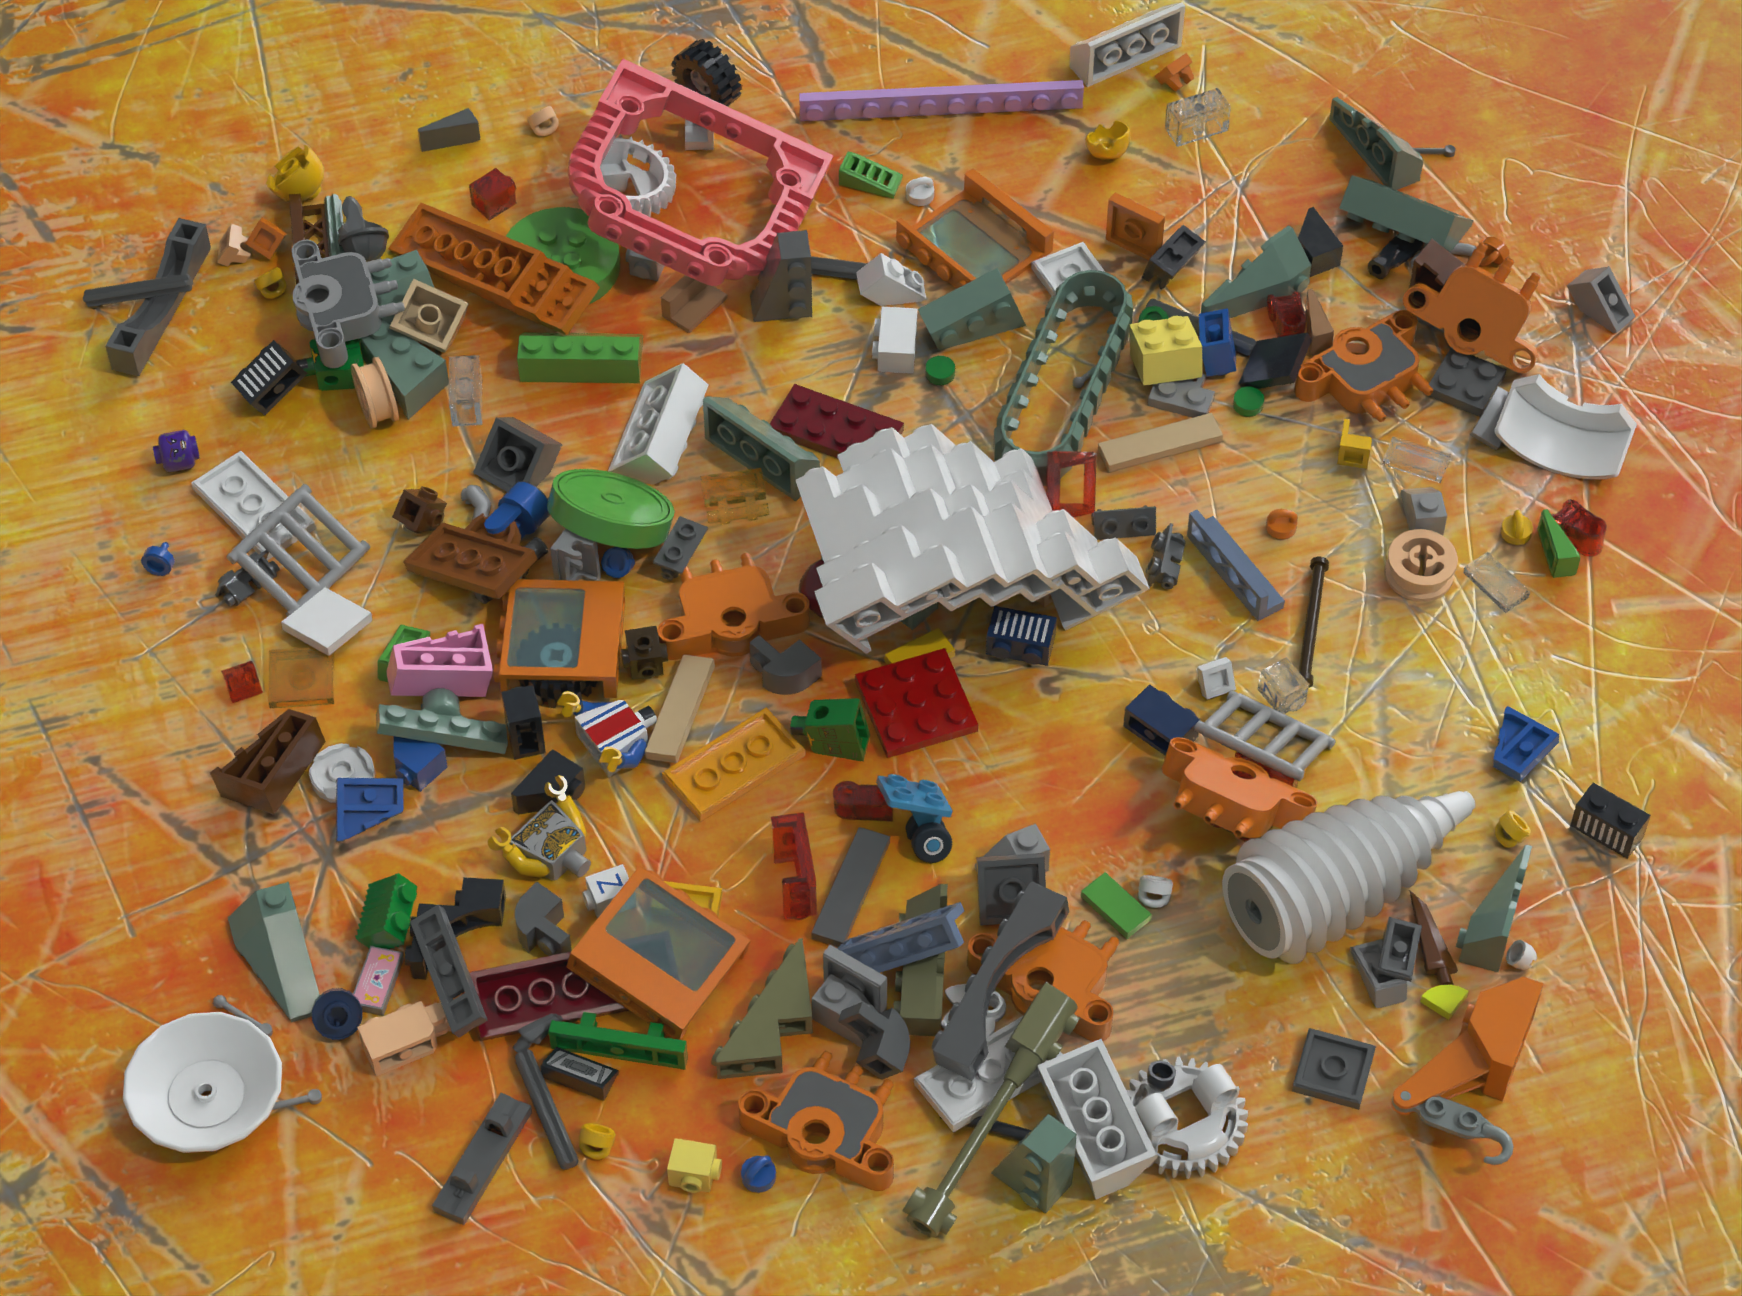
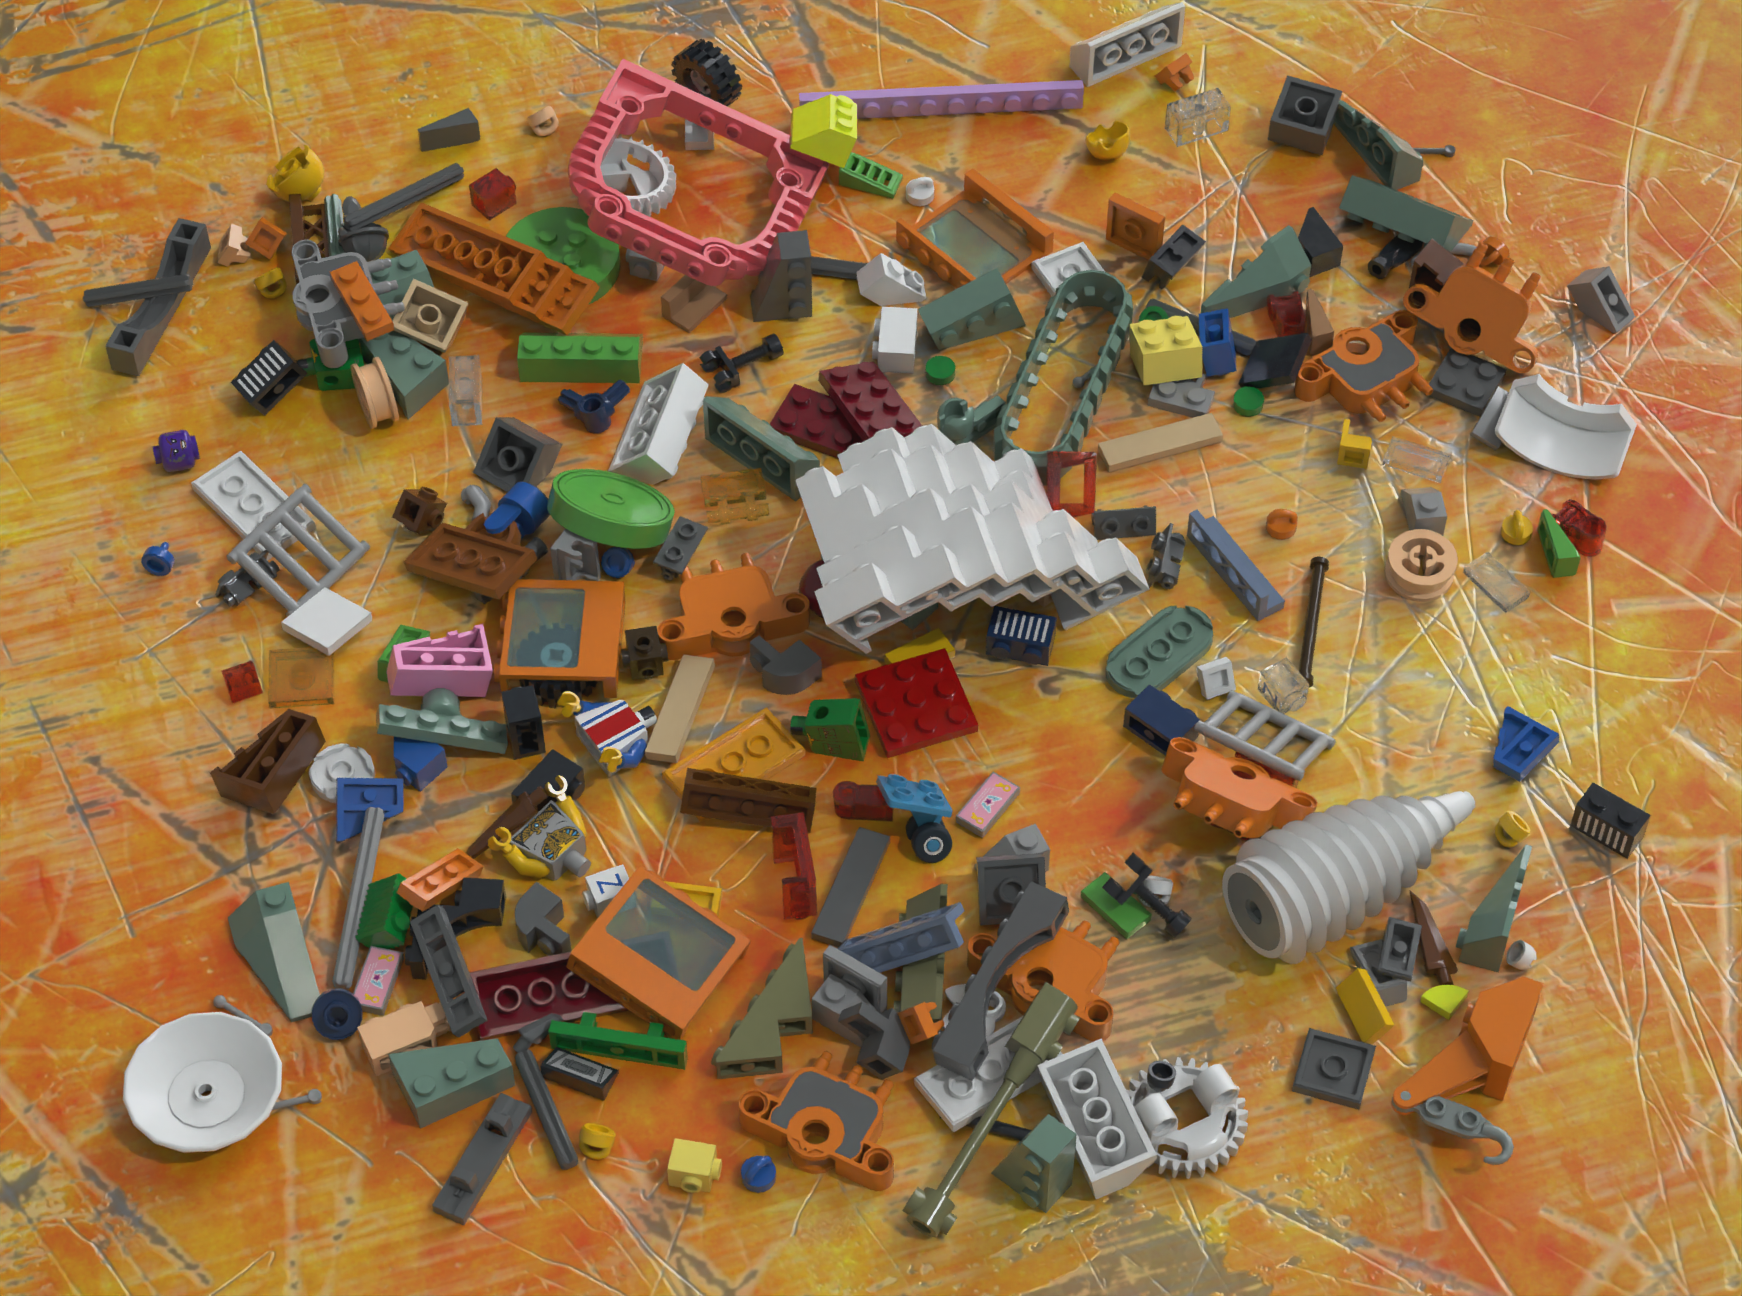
(361, 878): none -> light grey axle
(362, 301): none -> orange plate
(403, 197): none -> dark grey axle
(439, 879): none -> orange plate
(451, 1077): none -> sand green wedge
(513, 817): none -> reddish brown bar
(595, 408): none -> dark blue axle
(729, 376): none -> black bar
(744, 798): none -> reddish brown fence
(825, 129): none -> neon yellow slope
(868, 399): none -> dark red plate
(918, 1022): none -> orange tile
(965, 424): none -> sand green plate
(987, 804): none -> tile
(1159, 650): none -> sand green tile
(1174, 920): none -> black bar
(1304, 115): none -> dark grey slope
(1364, 1006): none -> yellow tile

